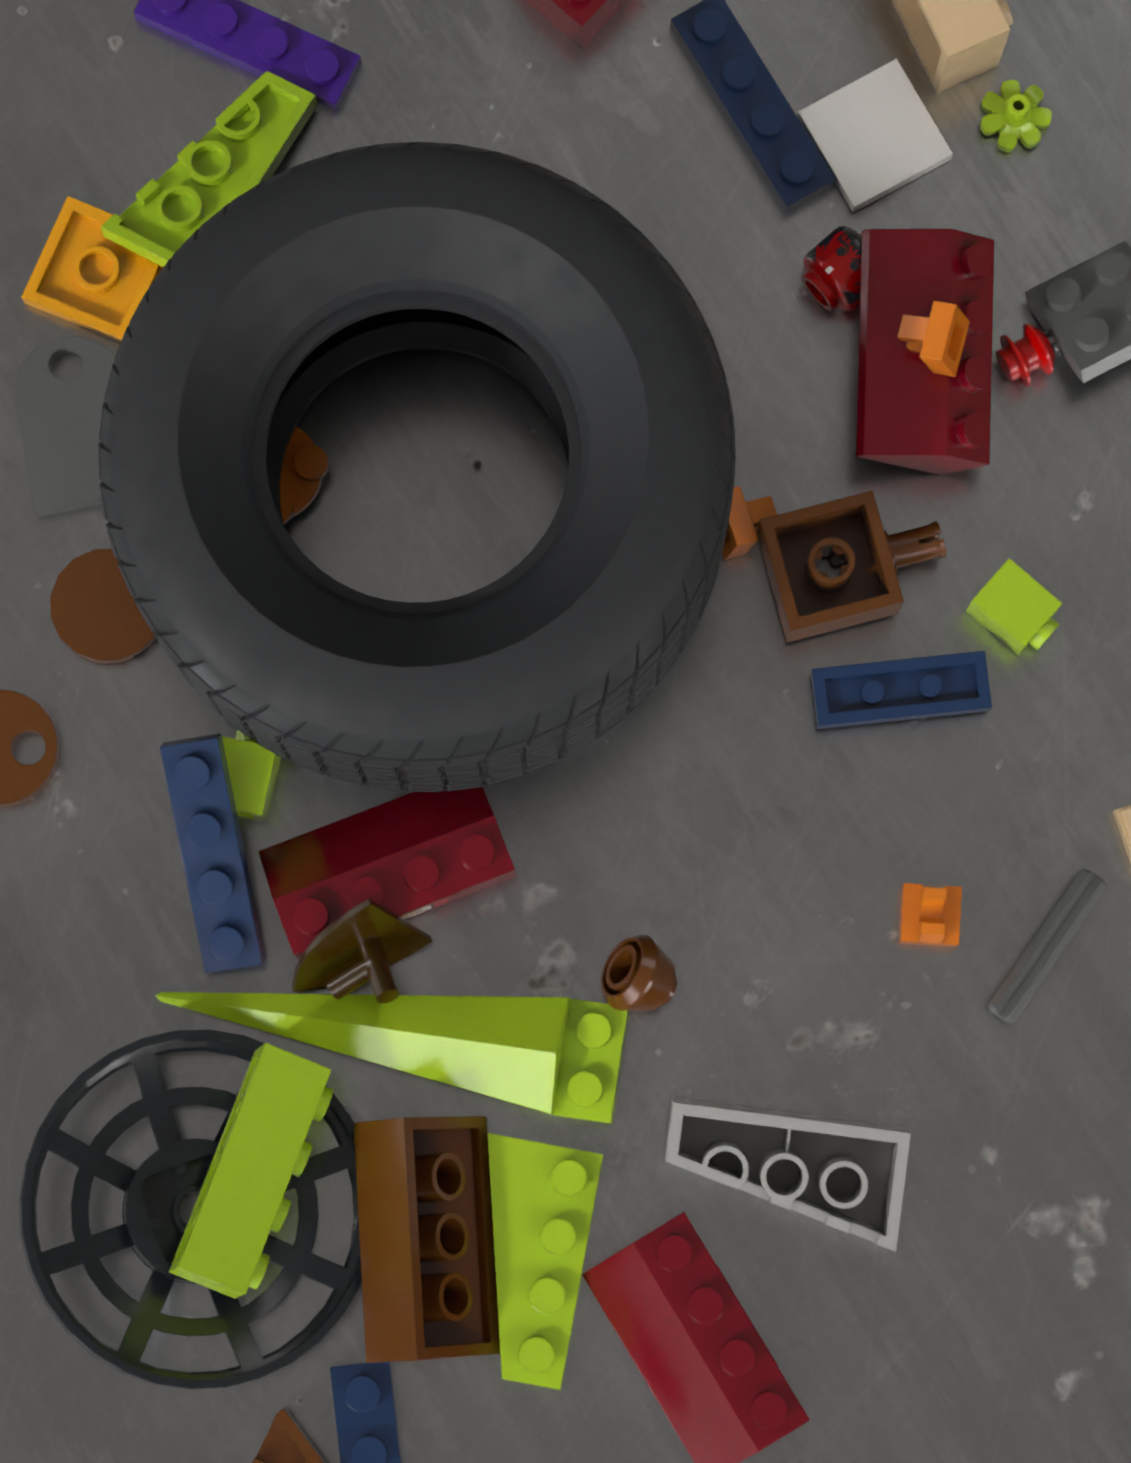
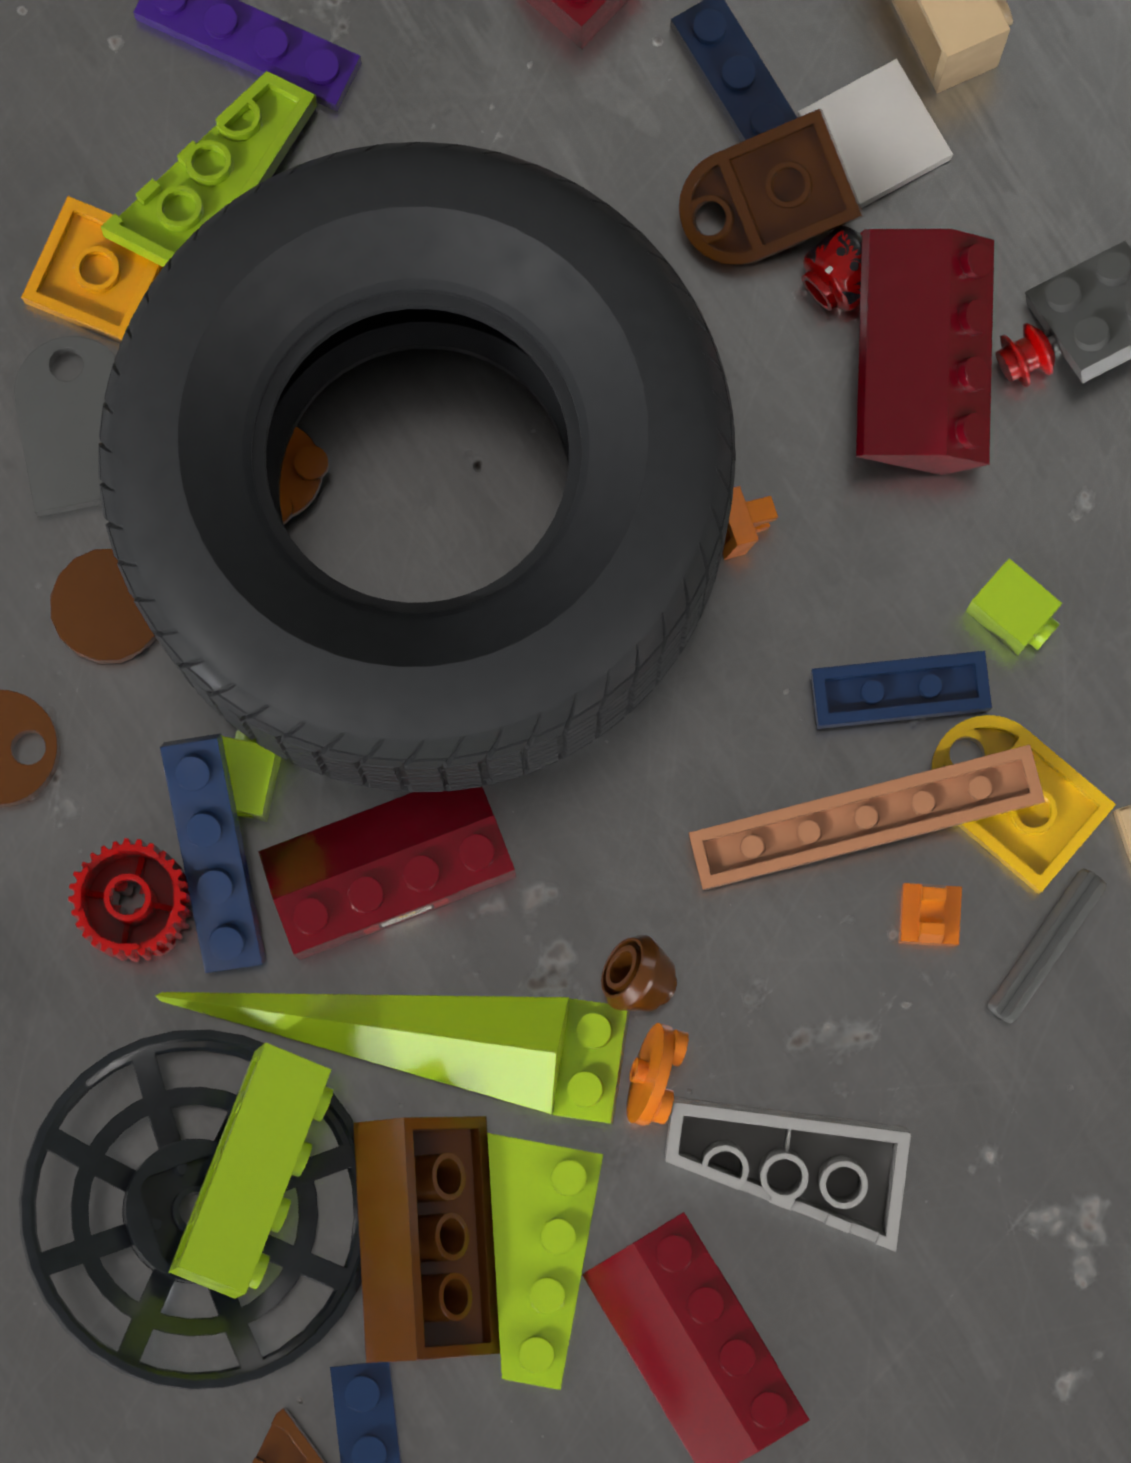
(114, 873): none -> red brick
(359, 950): dark brown shield -> none
(649, 1075): none -> orange piece
(773, 192): none -> reddish brown tile
(850, 535): reddish brown brick -> none
(866, 817): none -> nougat plate
(937, 337): orange tile -> none
(1014, 115): lime plant -> none
(1040, 837): none -> yellow tile

